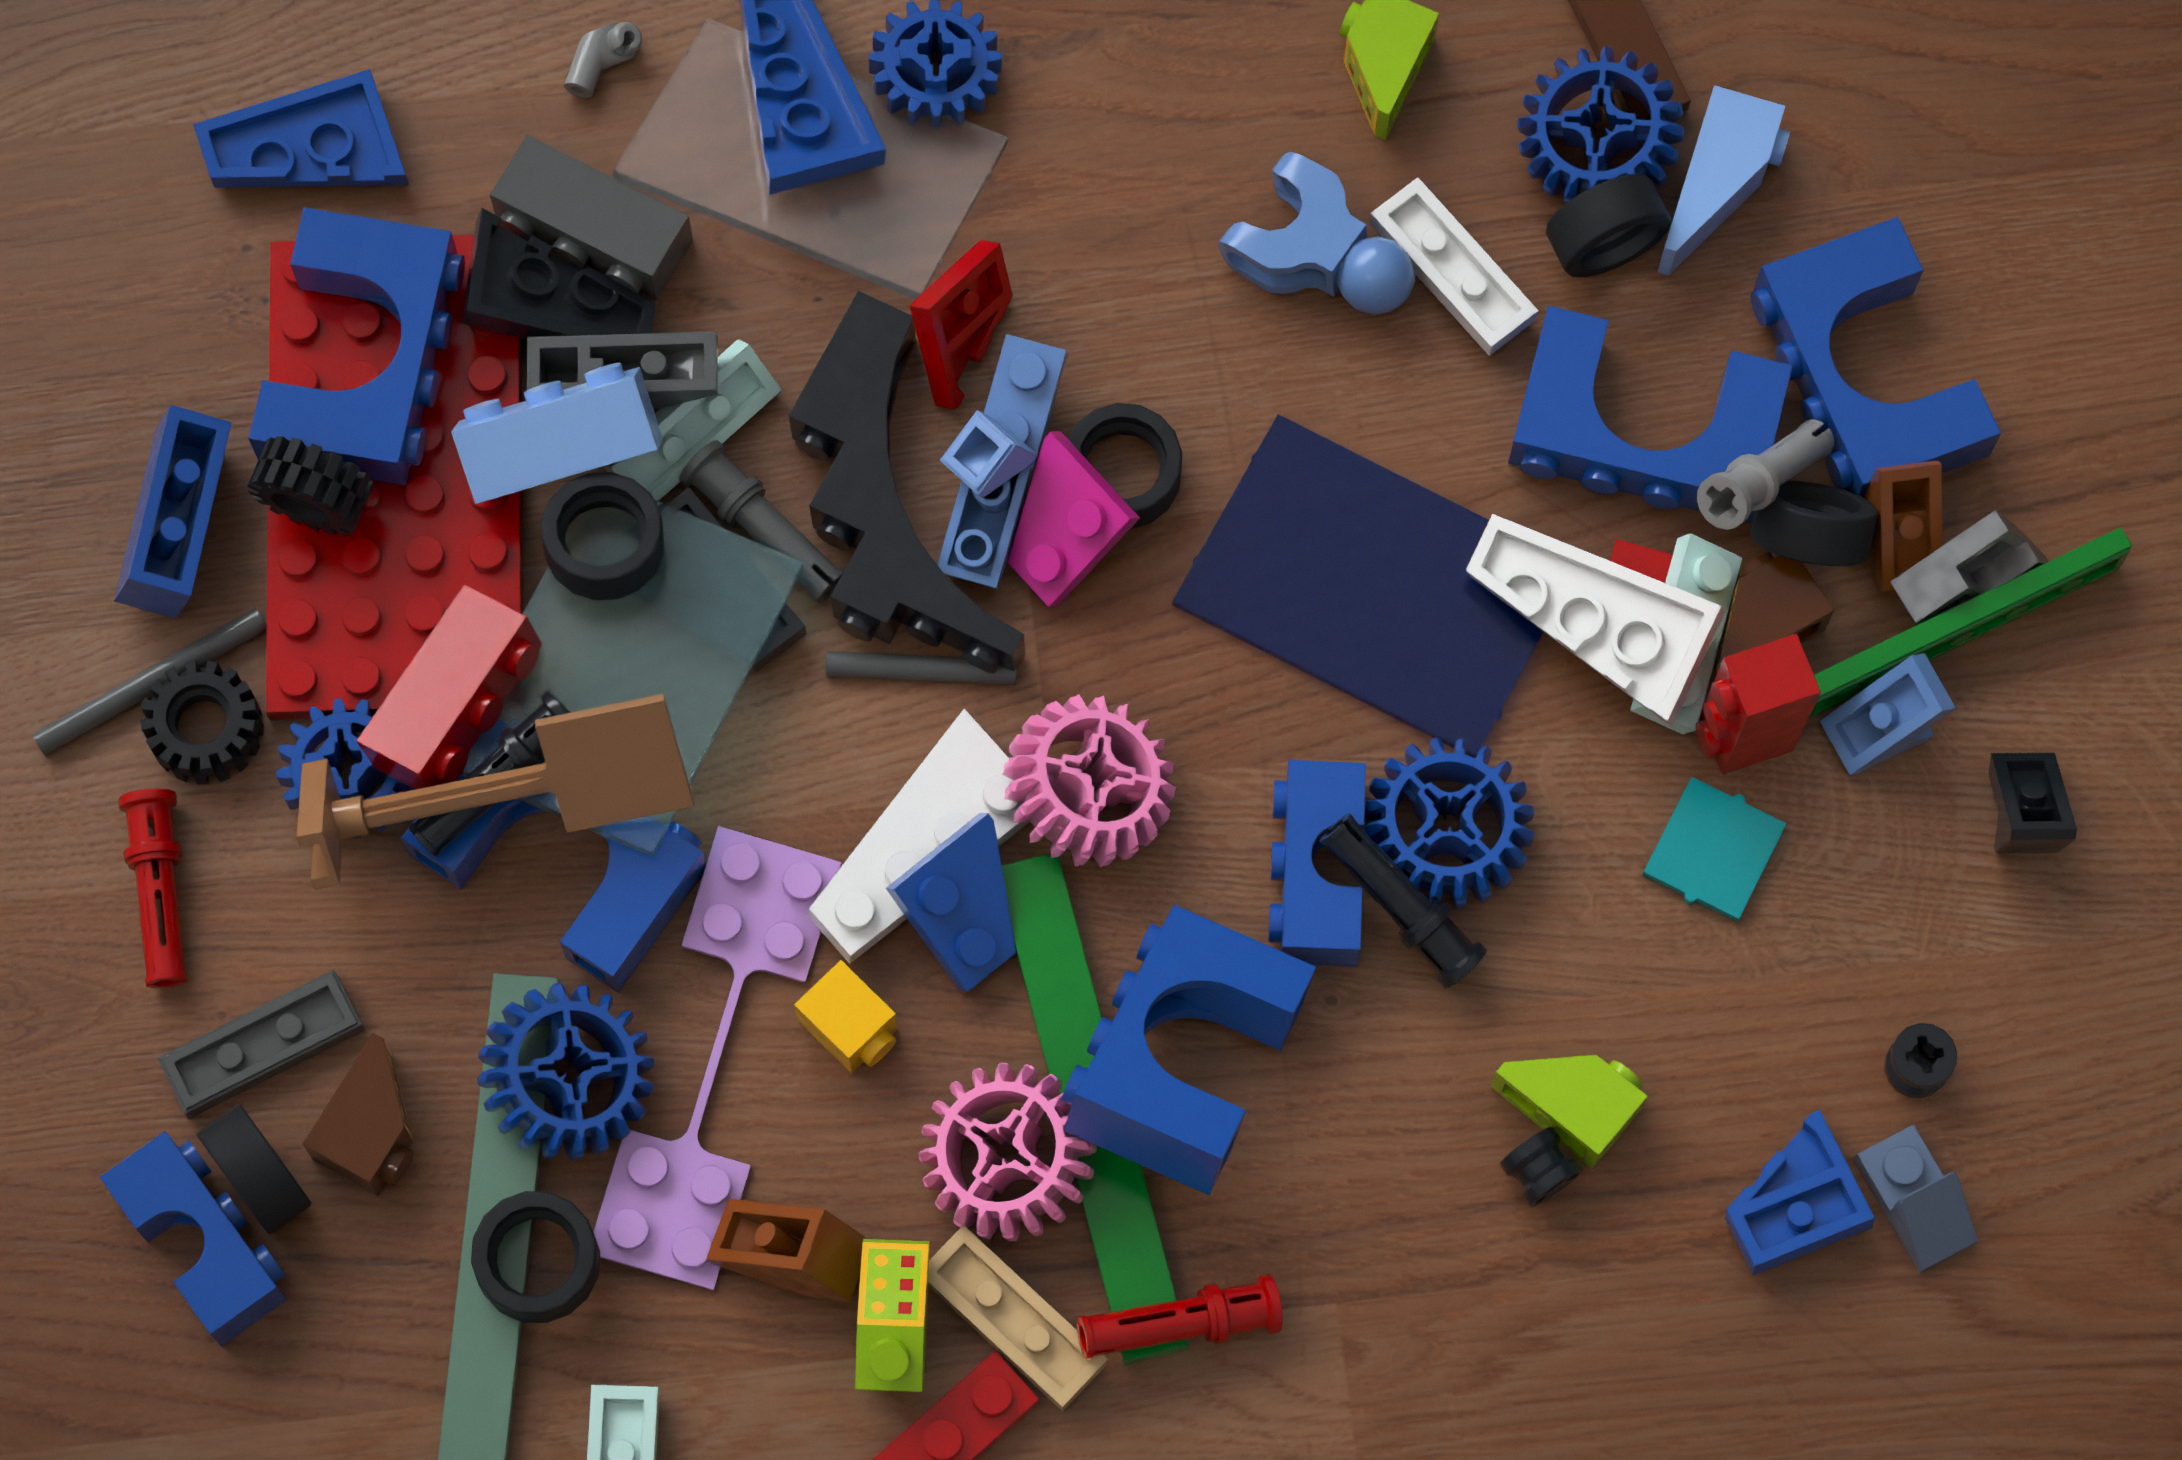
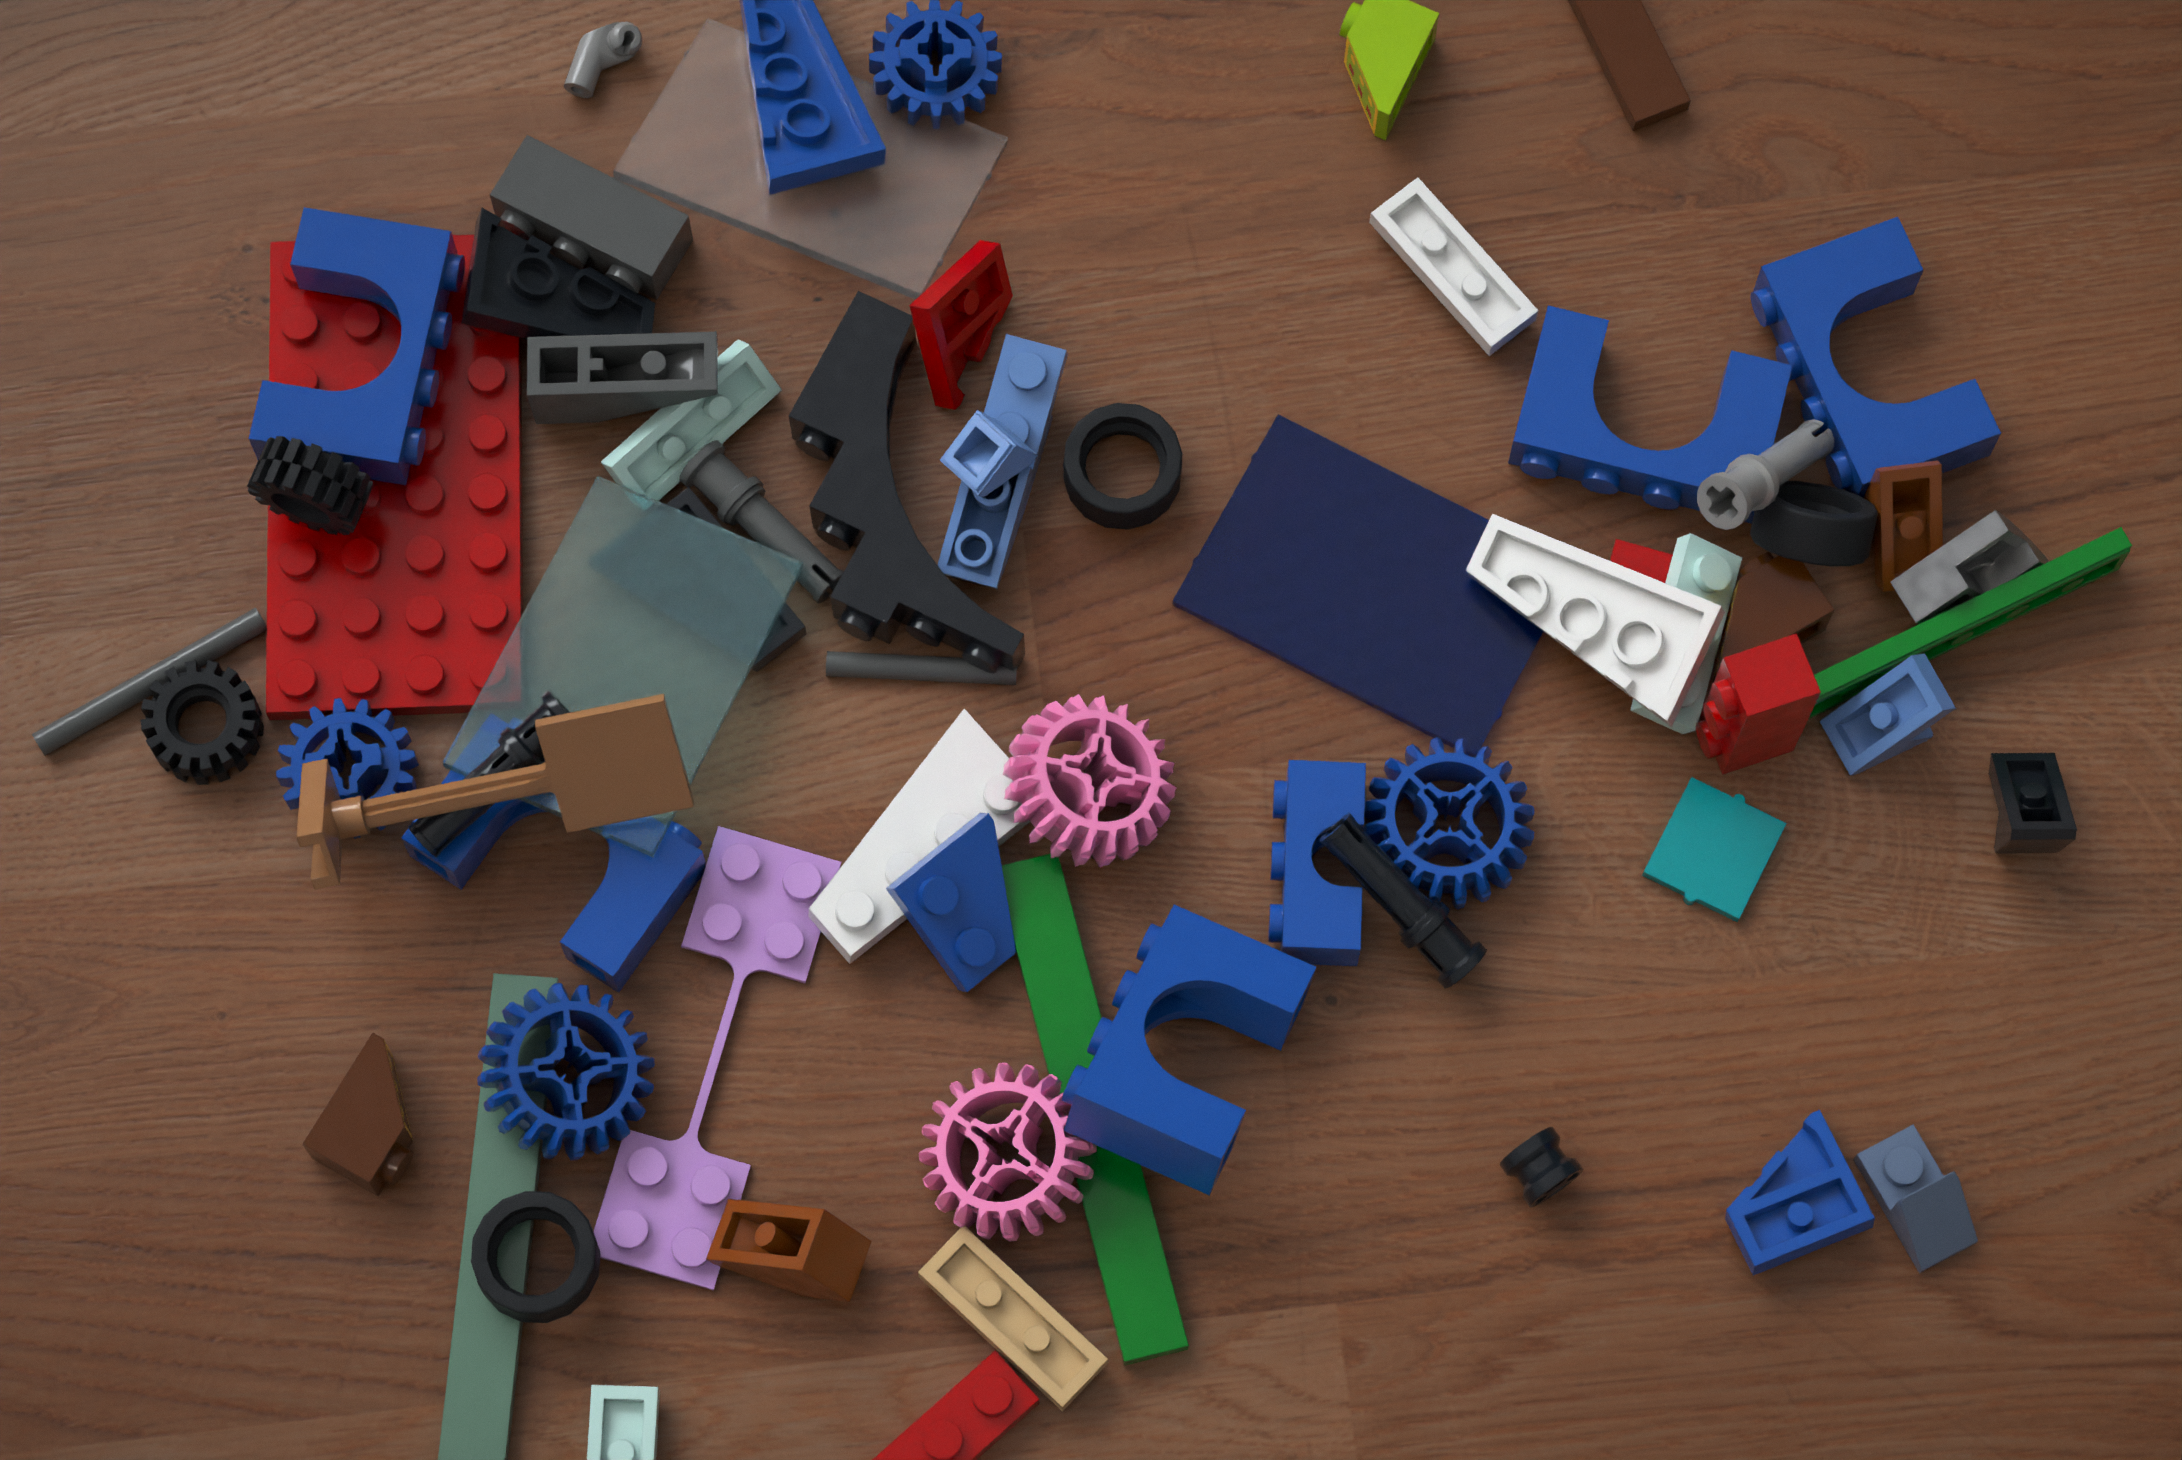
(160, 854): red pin -> none
(164, 1189): blue arch -> none
(173, 511): blue brick -> none
(254, 1169): black tyre -> none
(260, 1044): dark grey tile -> none
(305, 139): blue wing -> none
(451, 691): brick -> none
(556, 432): light blue brick -> none
(602, 491): black tyre -> none
(848, 1018): yellow brick -> none
(892, 1315): lime slope -> none
(1066, 521): dark pink wing -> none
(1211, 1314): red pin -> none
(1321, 247): medium blue piece -> none
(1575, 124): blue gear -> none
(1577, 1096): lime slope -> none
(1608, 225): black tyre -> none
(1727, 166): light blue slope -> none
(1913, 1071): black wheel -> none

